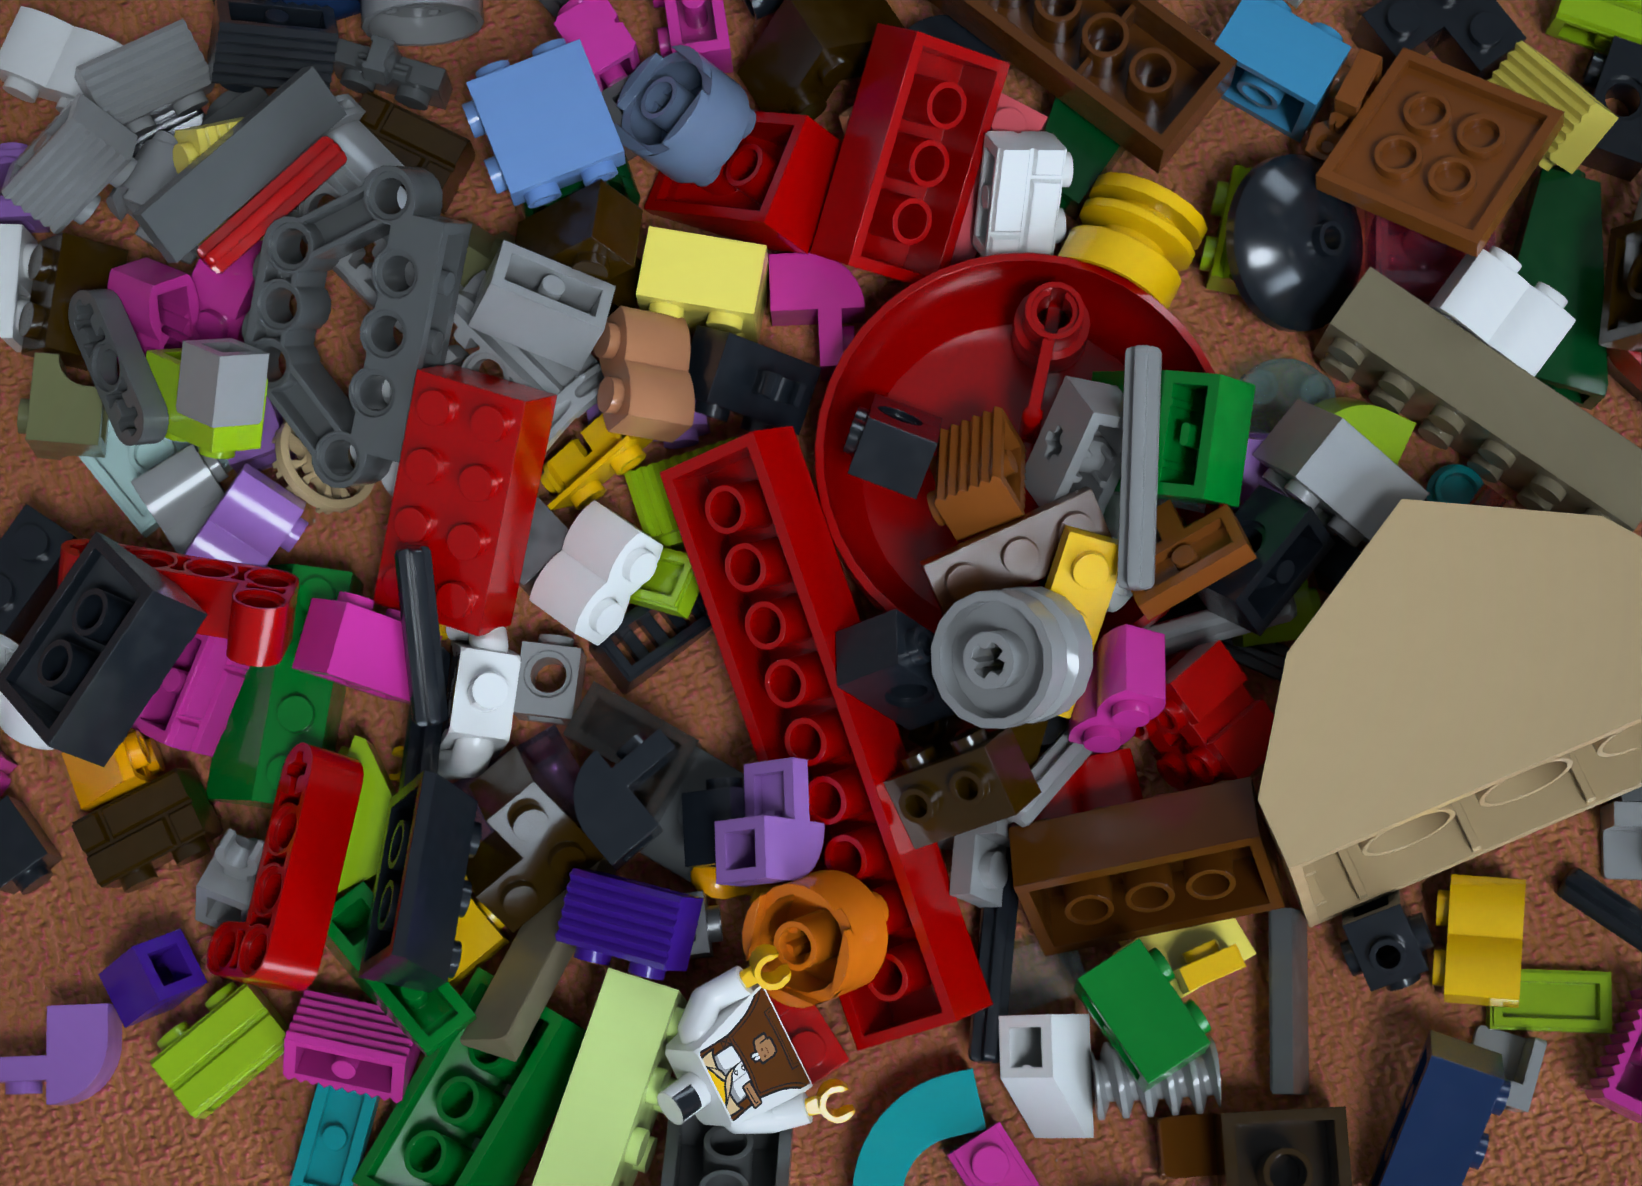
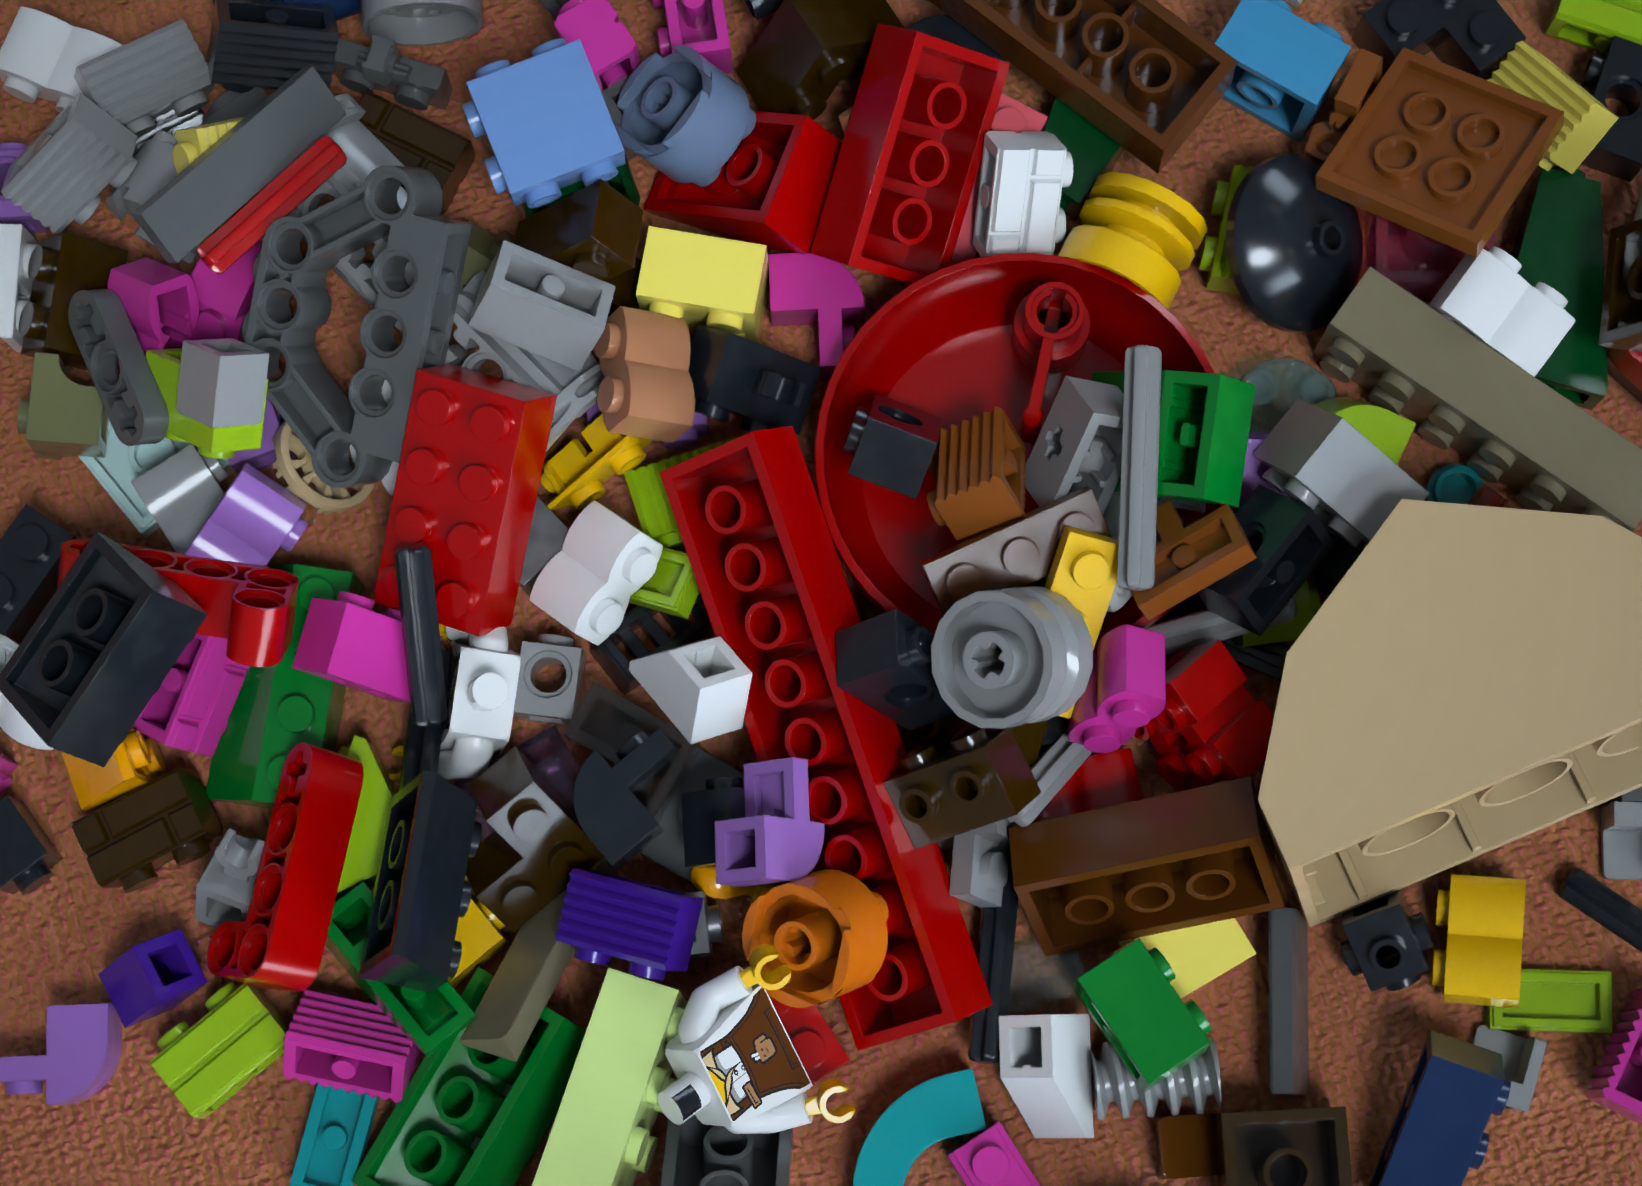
(697, 687): none -> white slope
(1207, 964): yellow plate -> none

